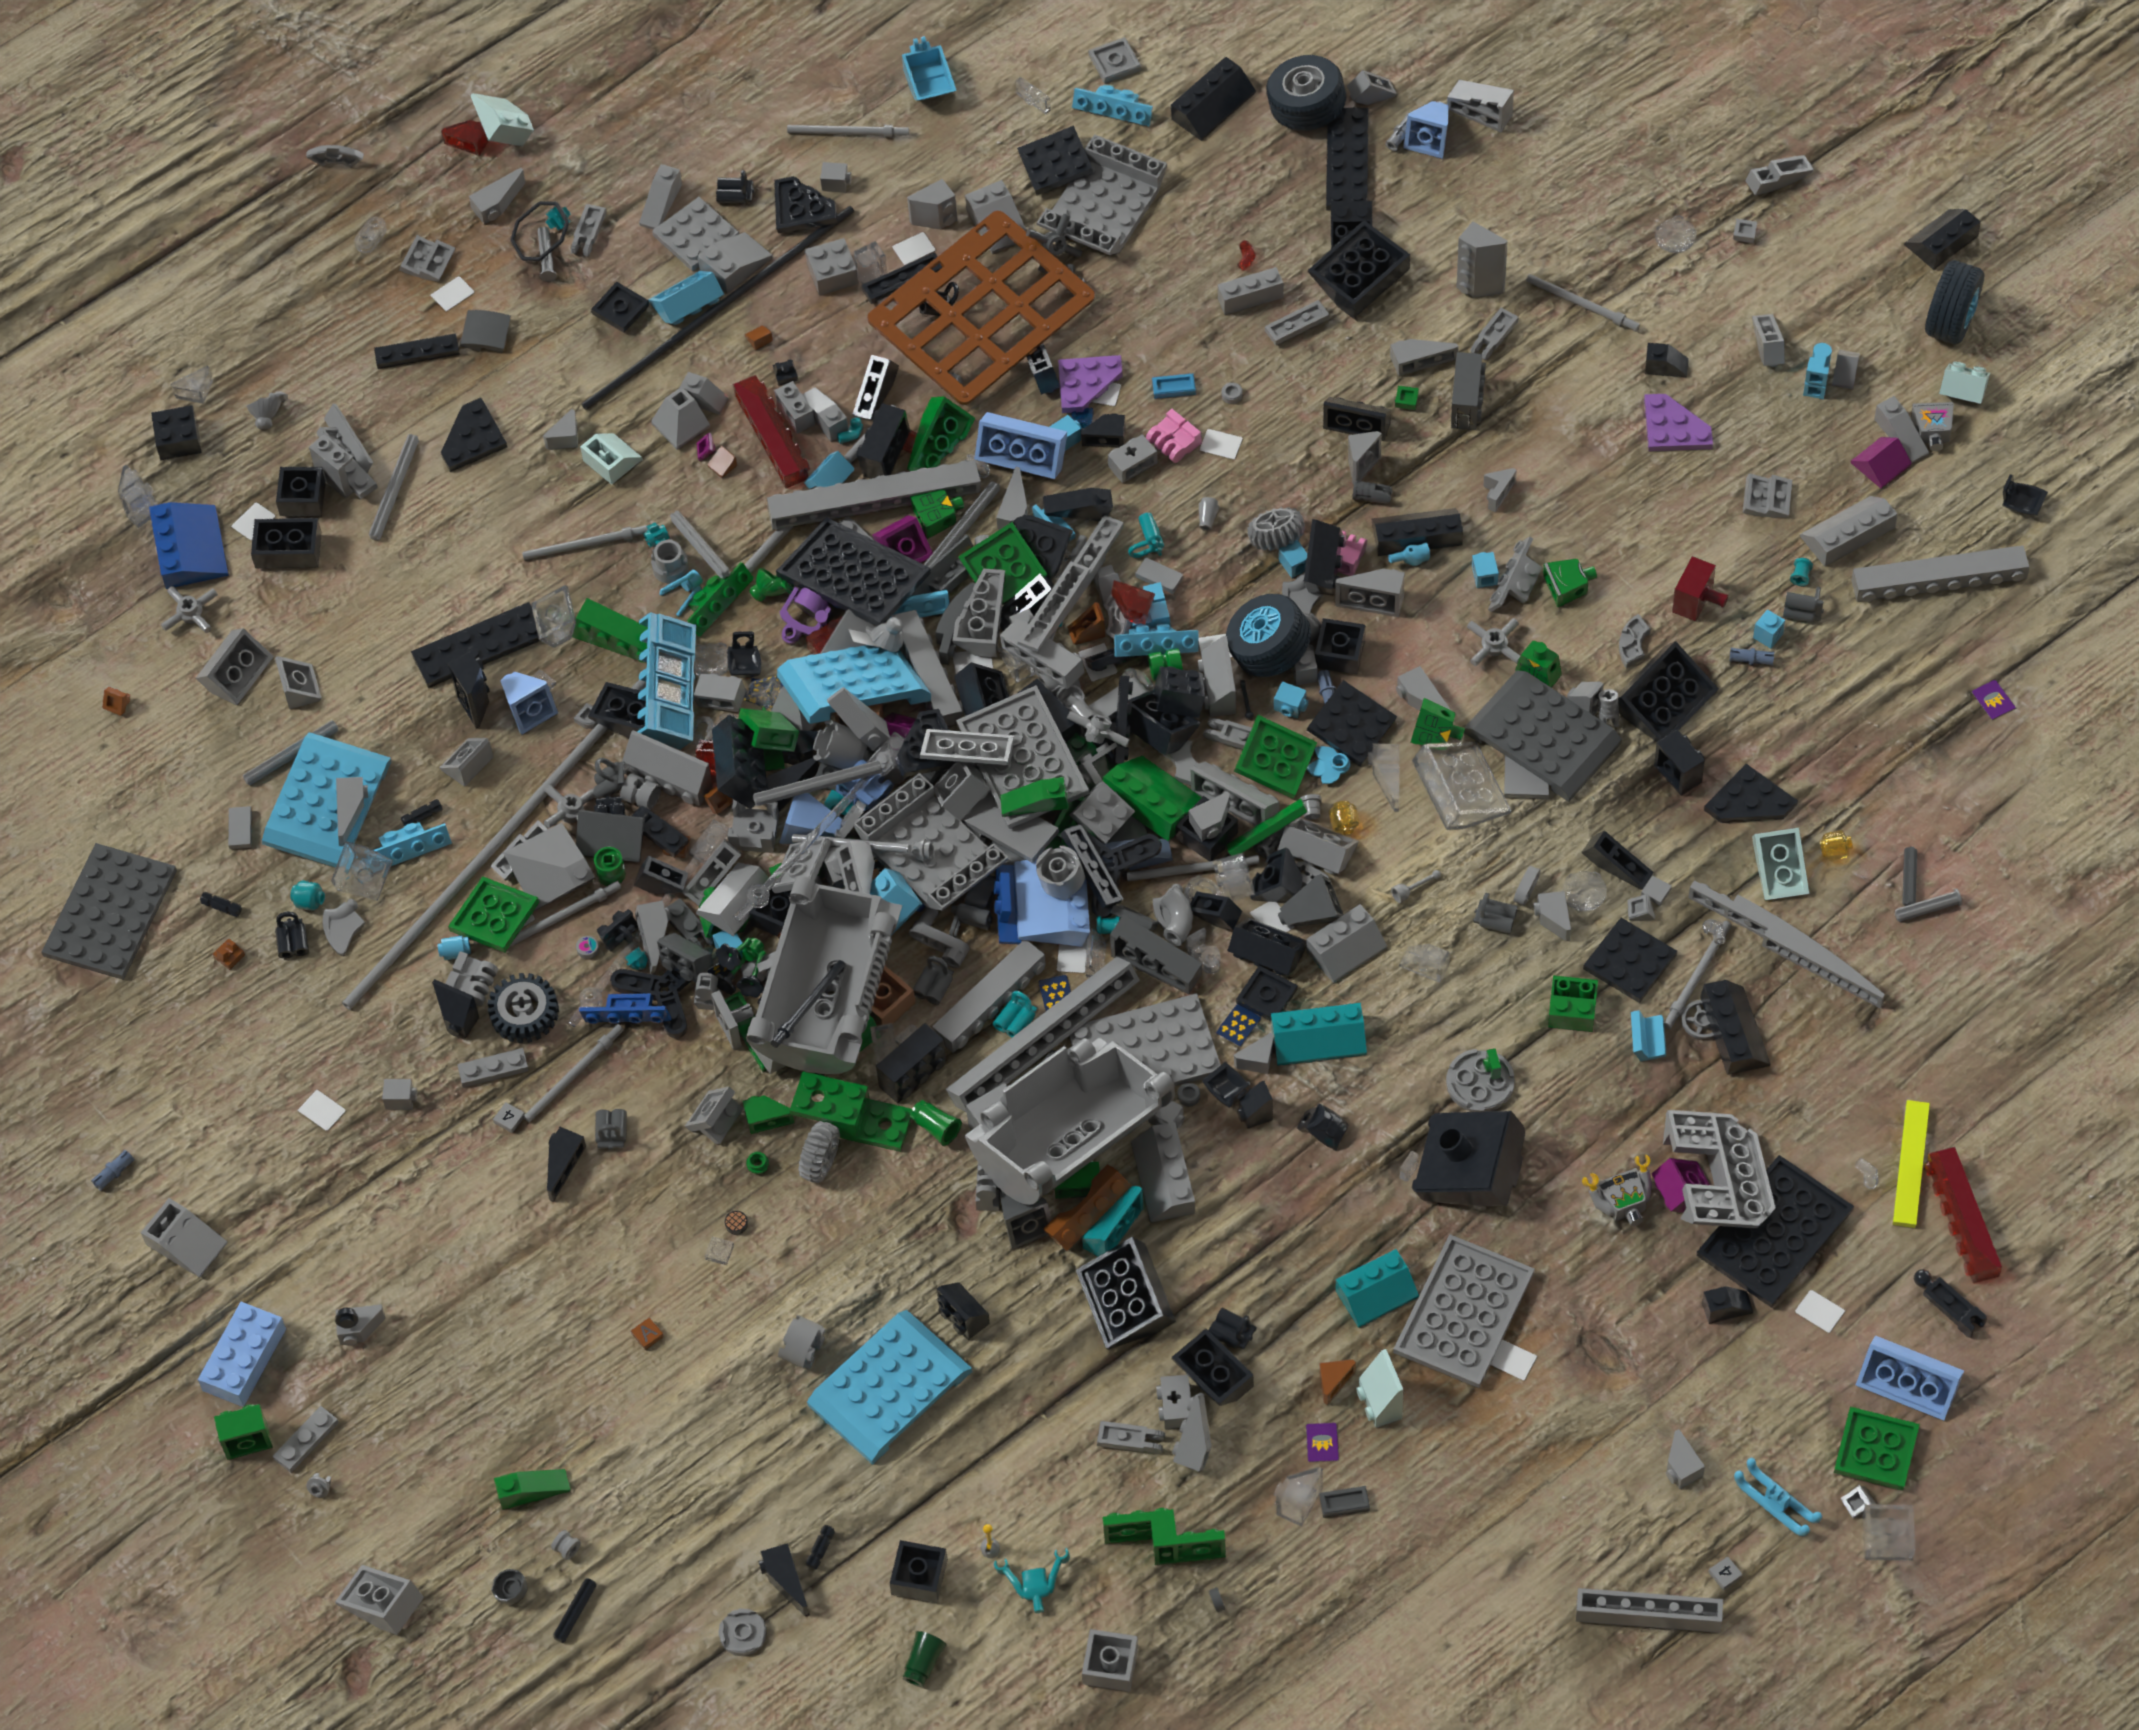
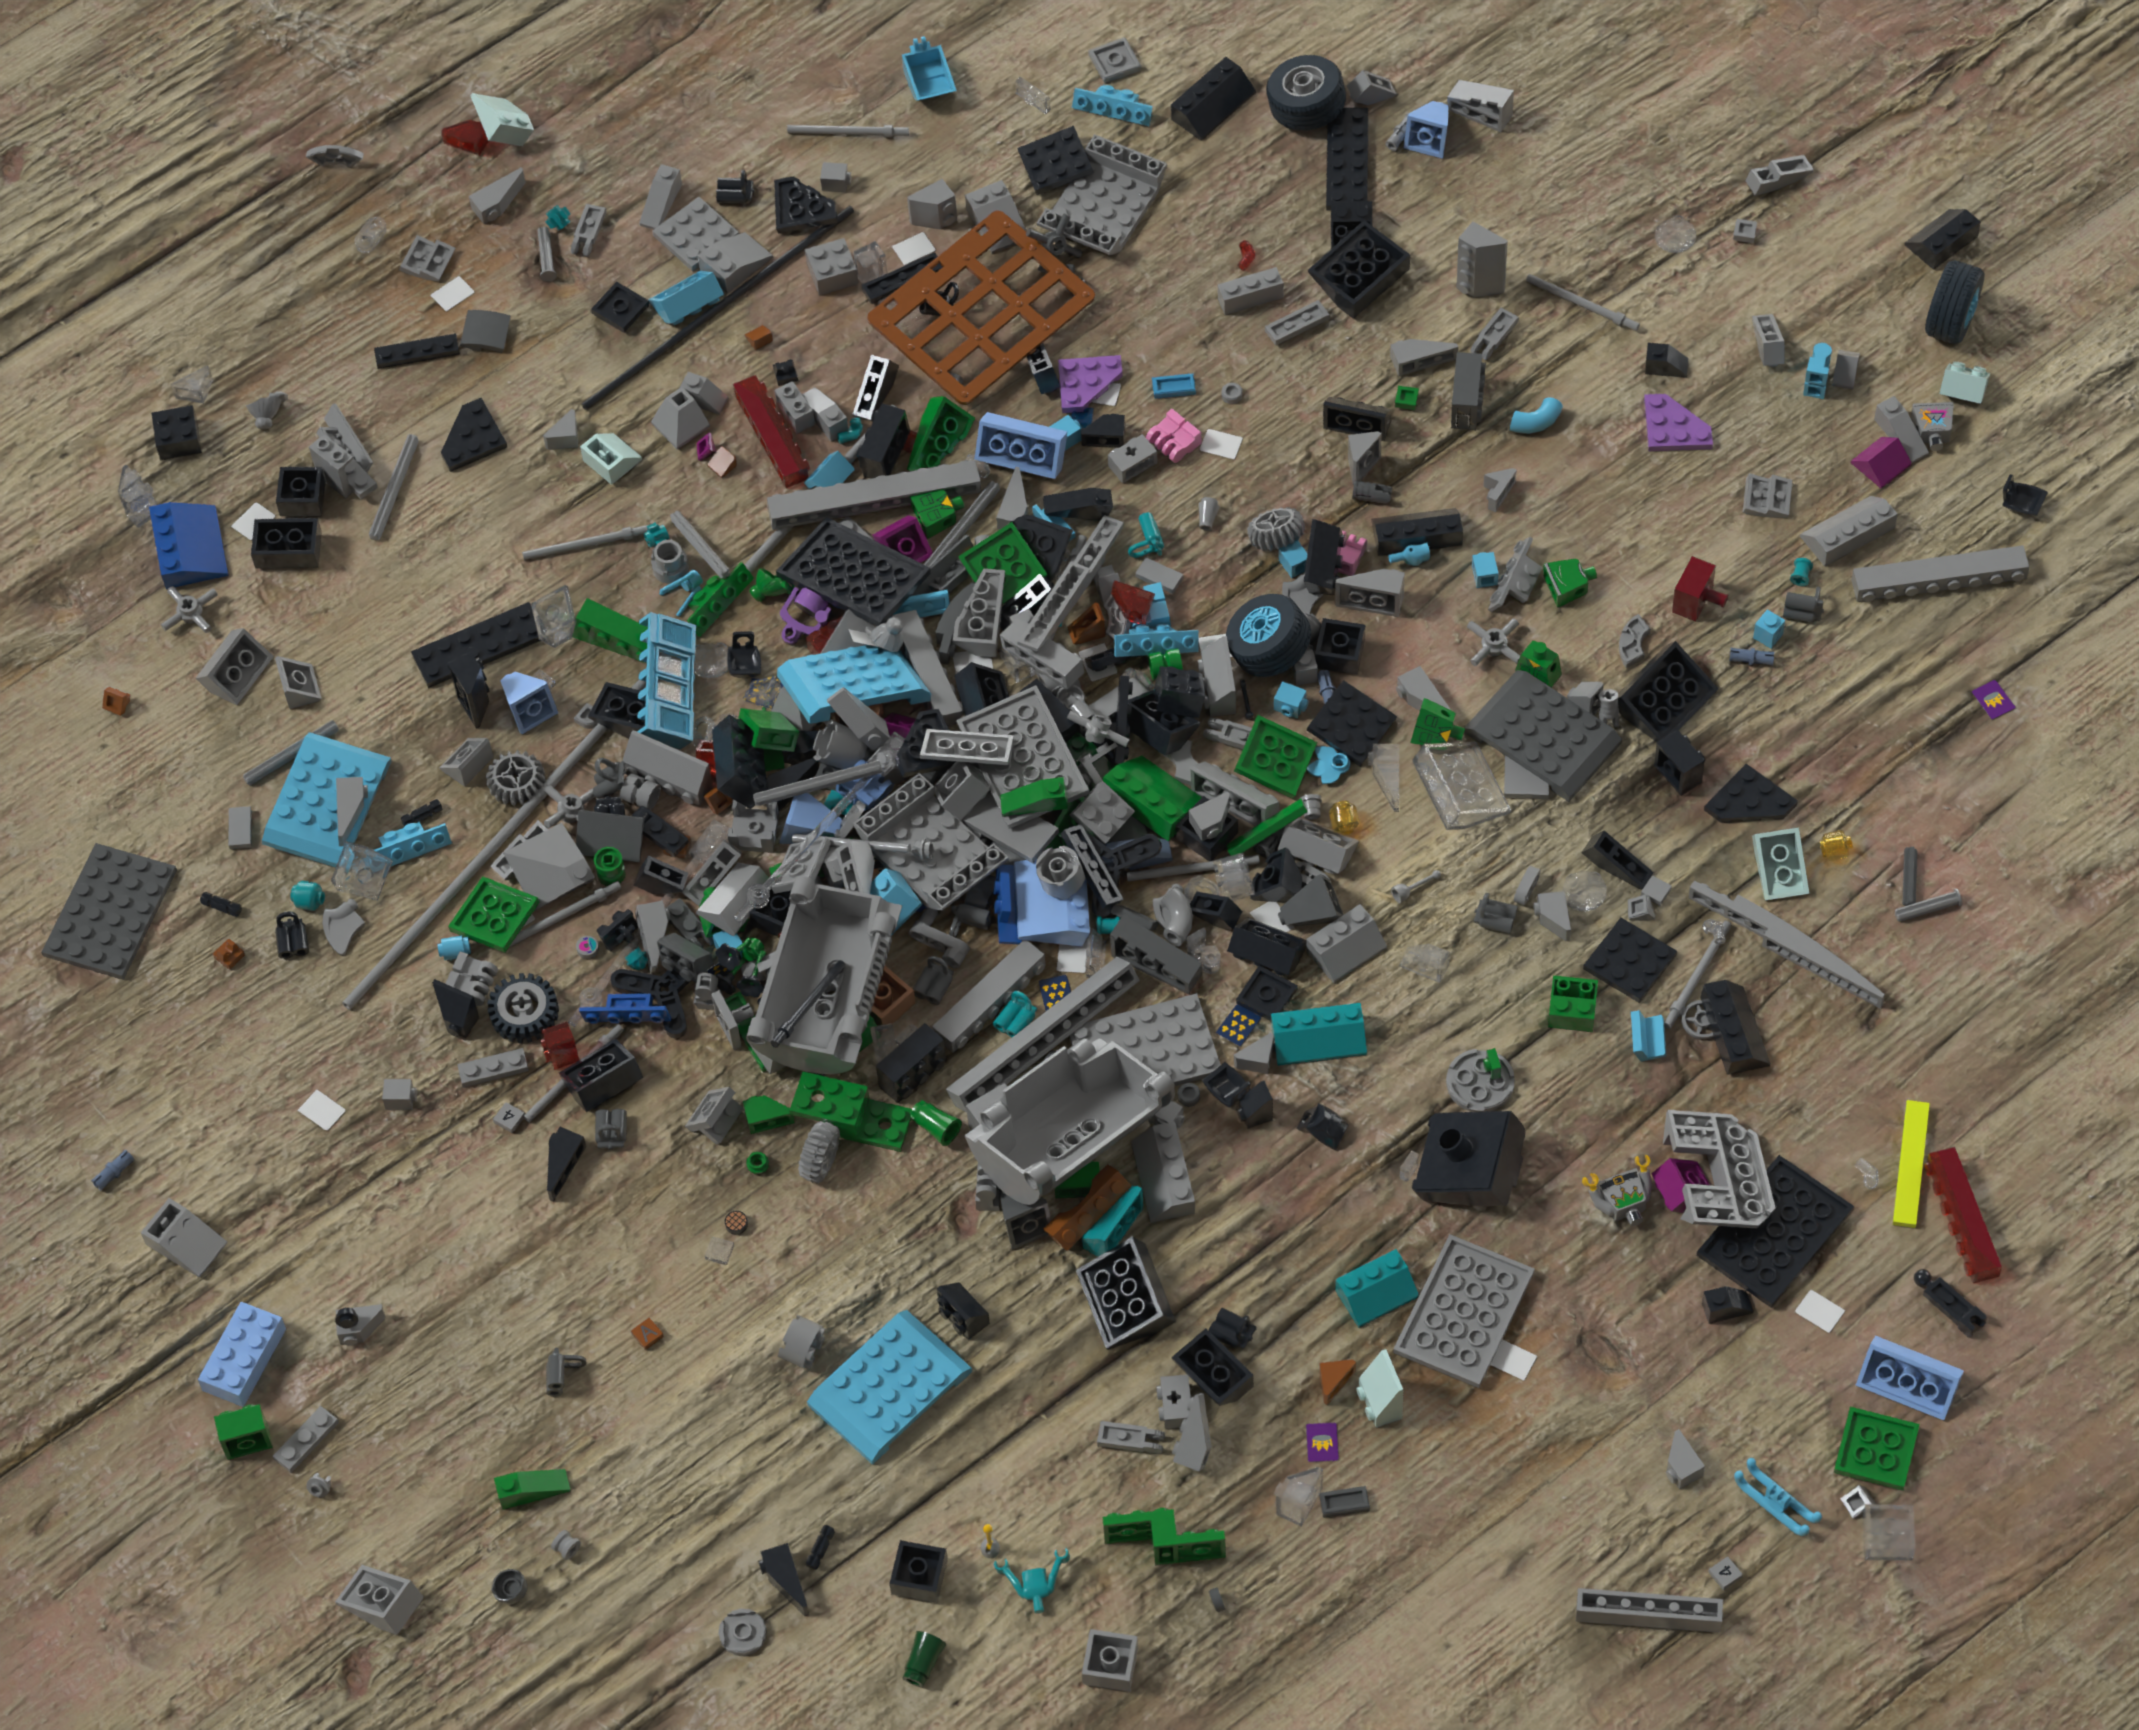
(502, 781): none -> light grey gear
(551, 248): black piece -> none
(555, 1371): none -> dark grey piece
(559, 1045): none -> clear red brick
(574, 1610): black axle -> none
(601, 1075): none -> black slope
(719, 692): light grey brick -> none
(1537, 420): none -> medium azure cylinder

